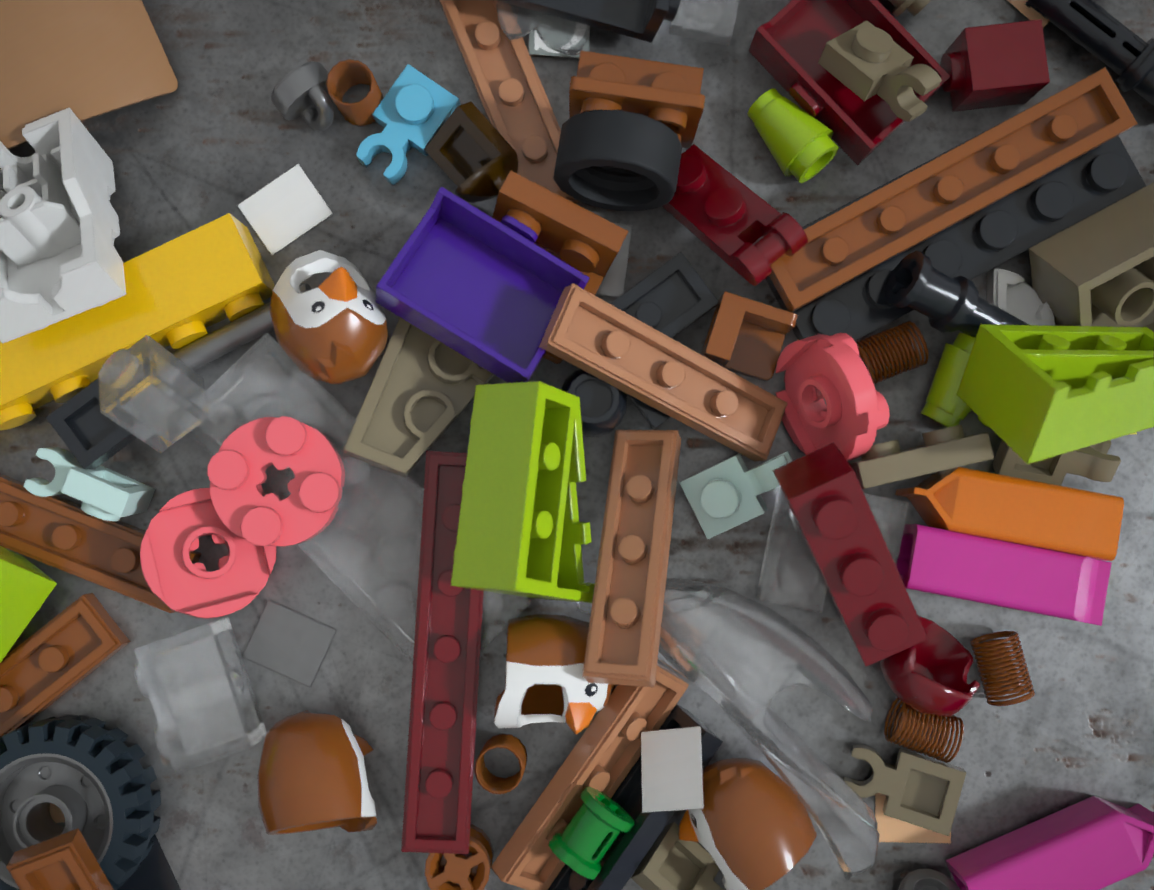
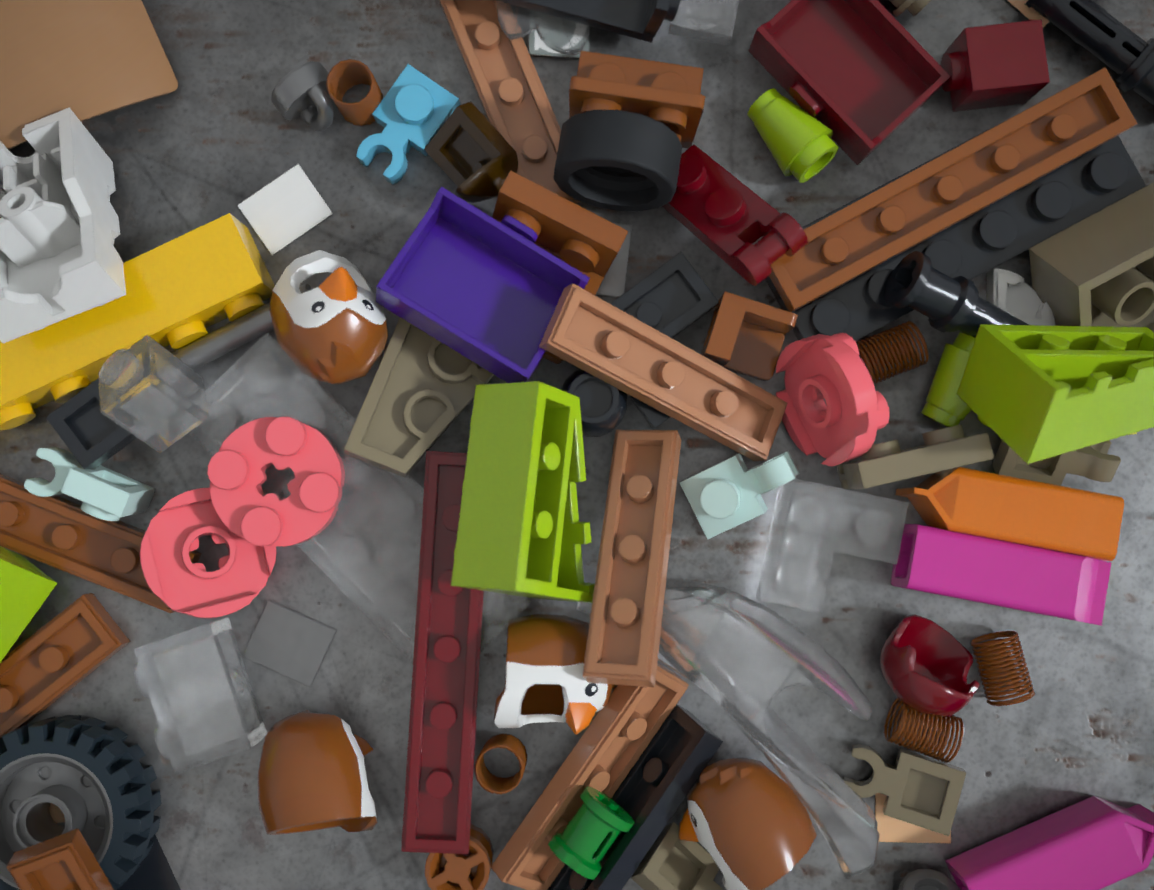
(672, 770): white sticker -> none
(850, 553): dark red brick -> none
(874, 64): dark tan plate -> none

